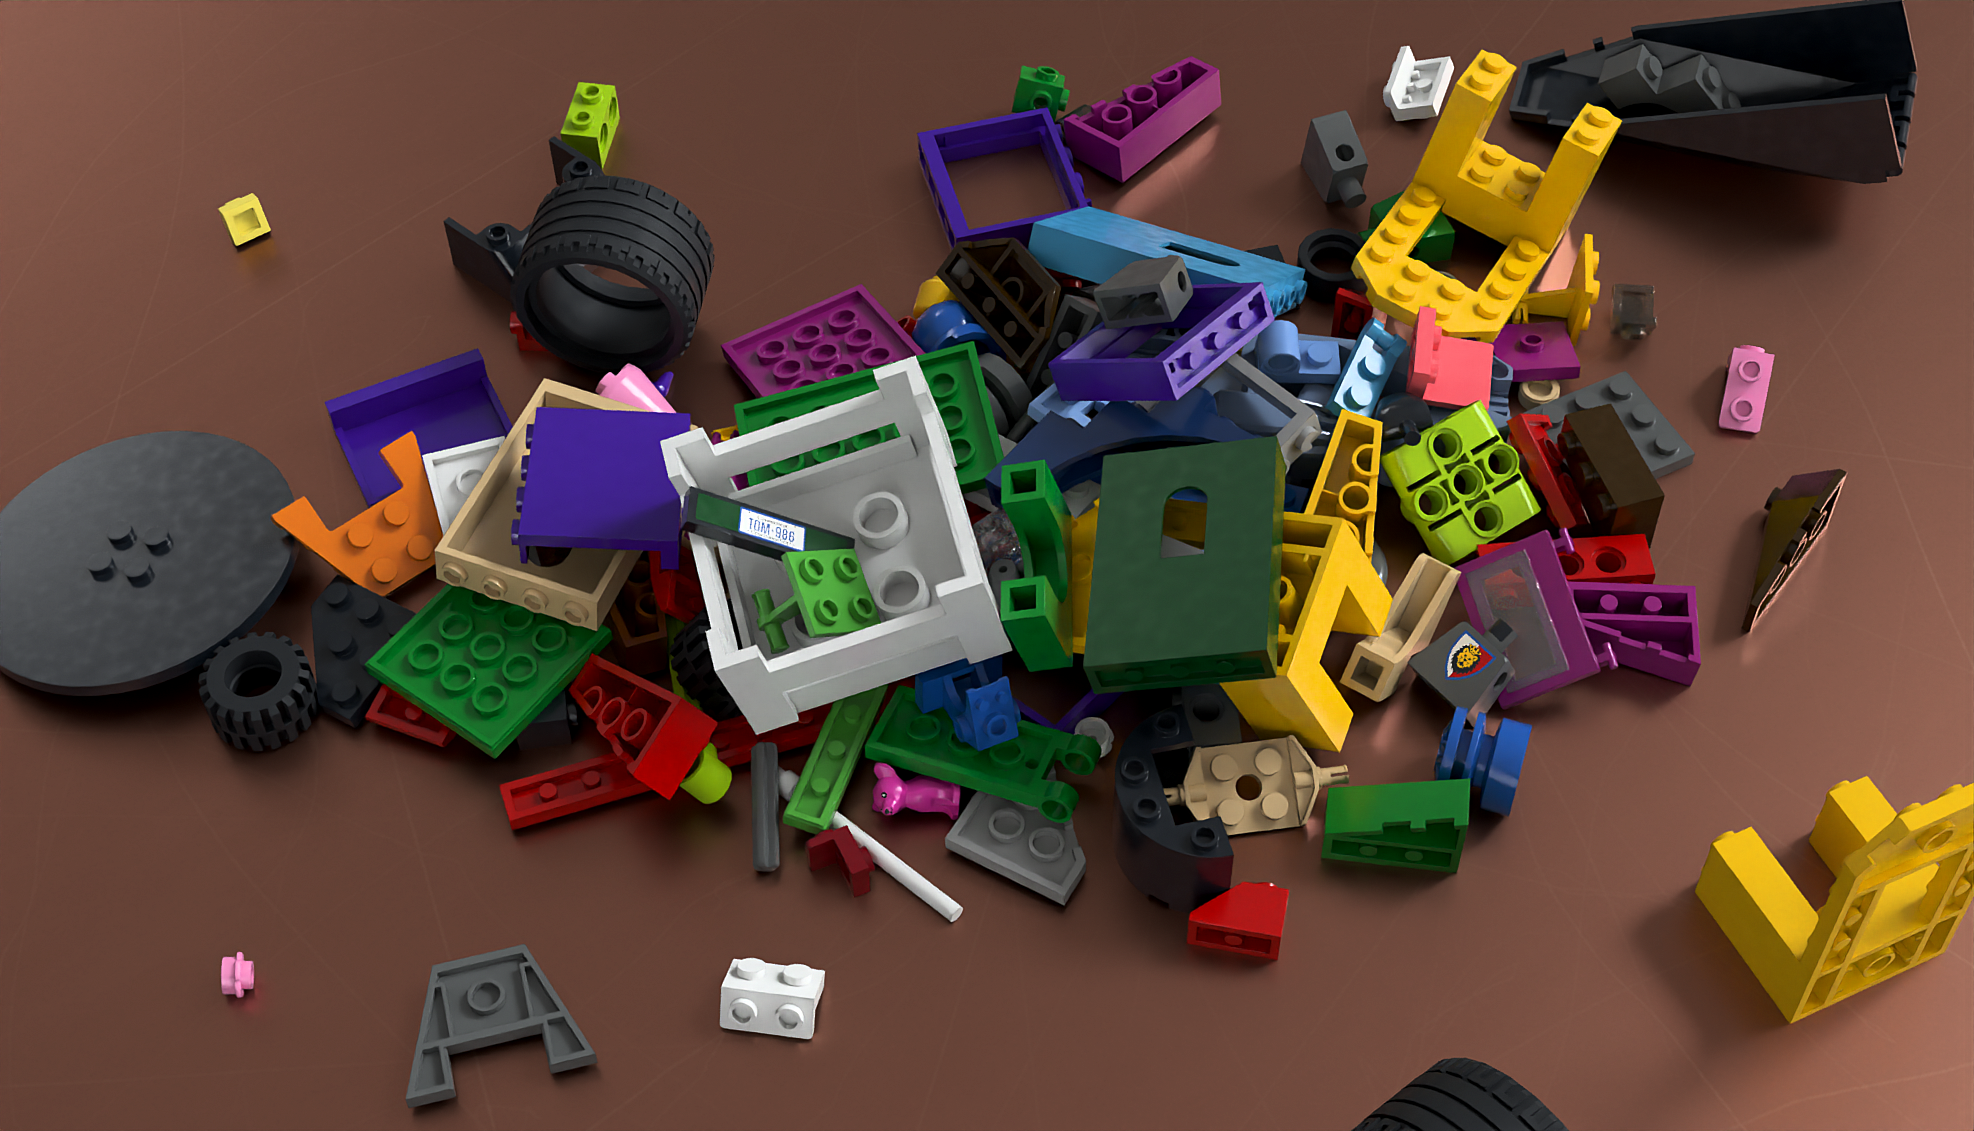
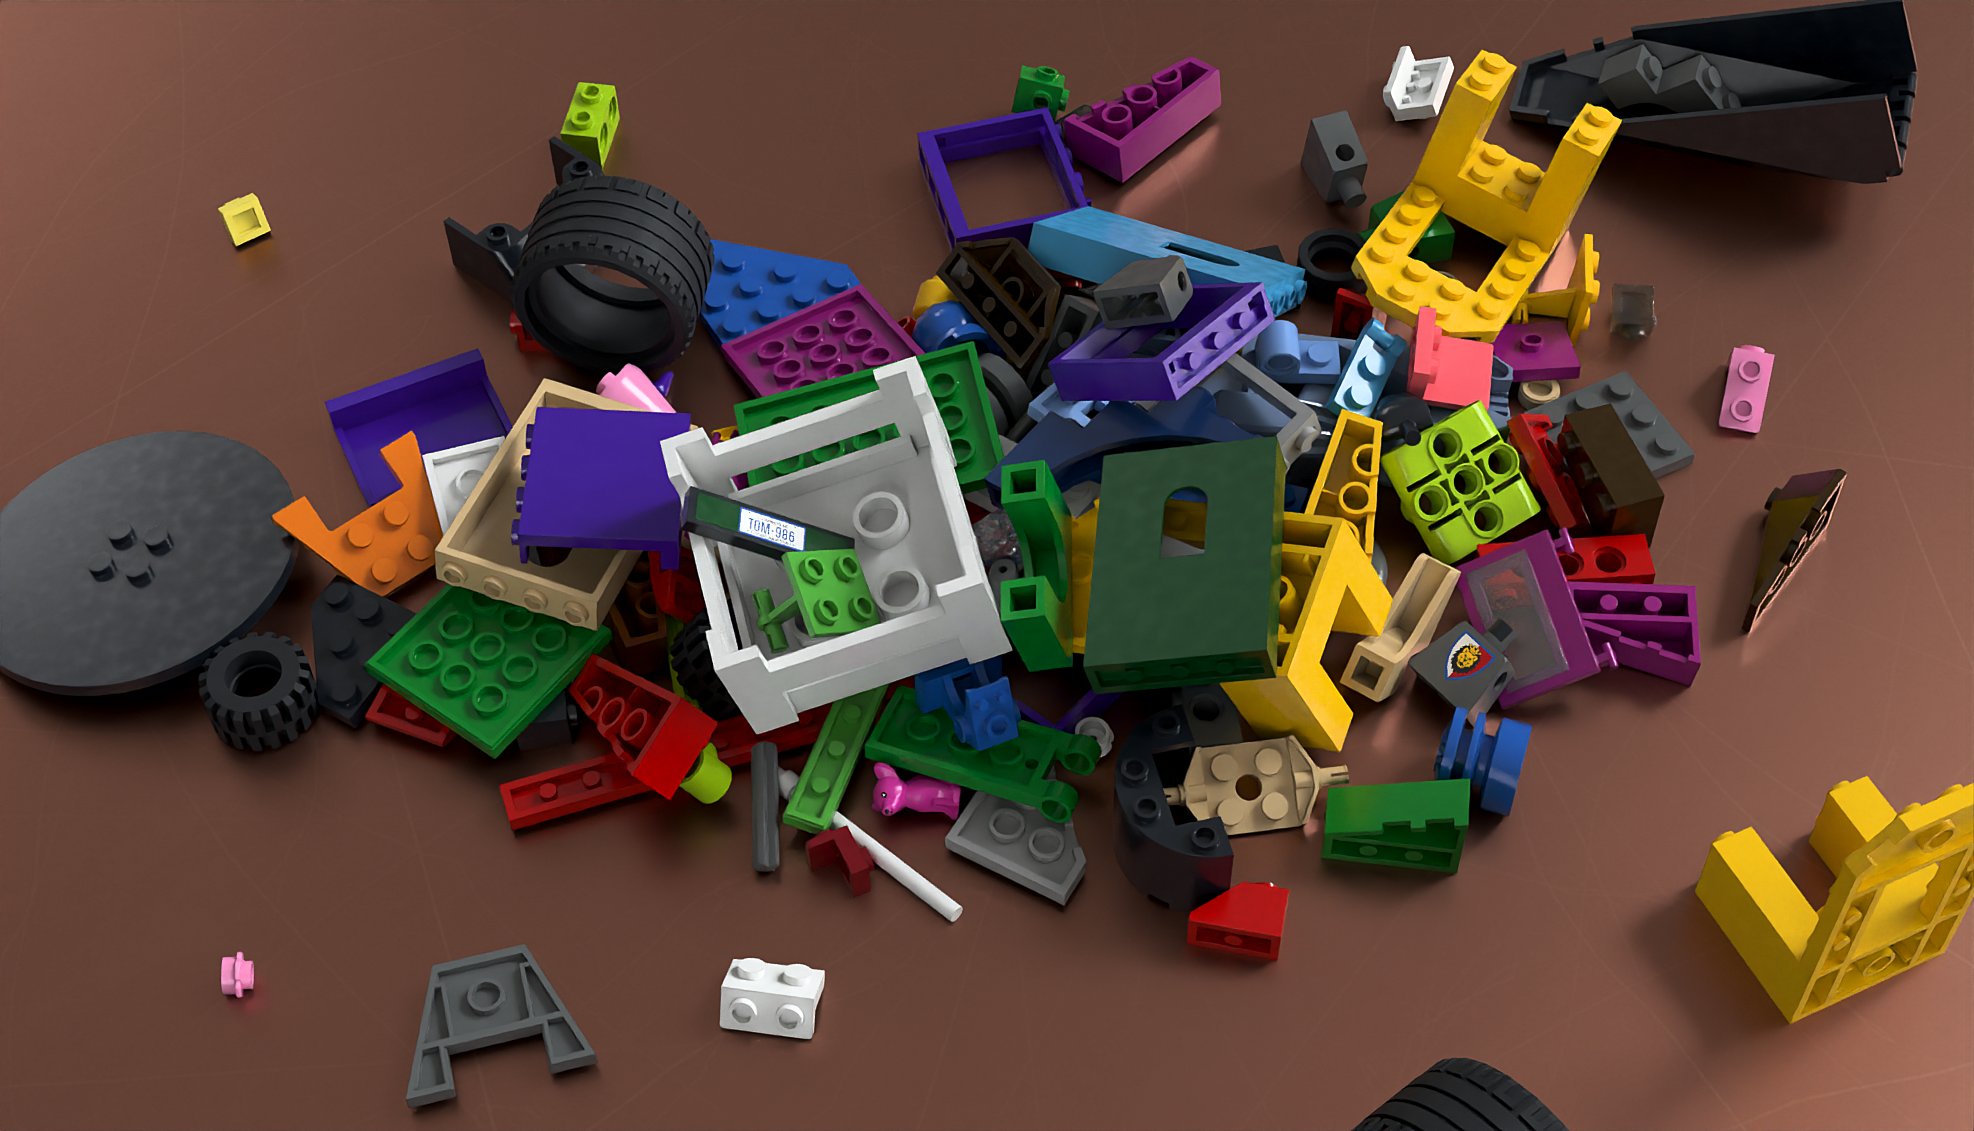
(762, 286): none -> blue wing

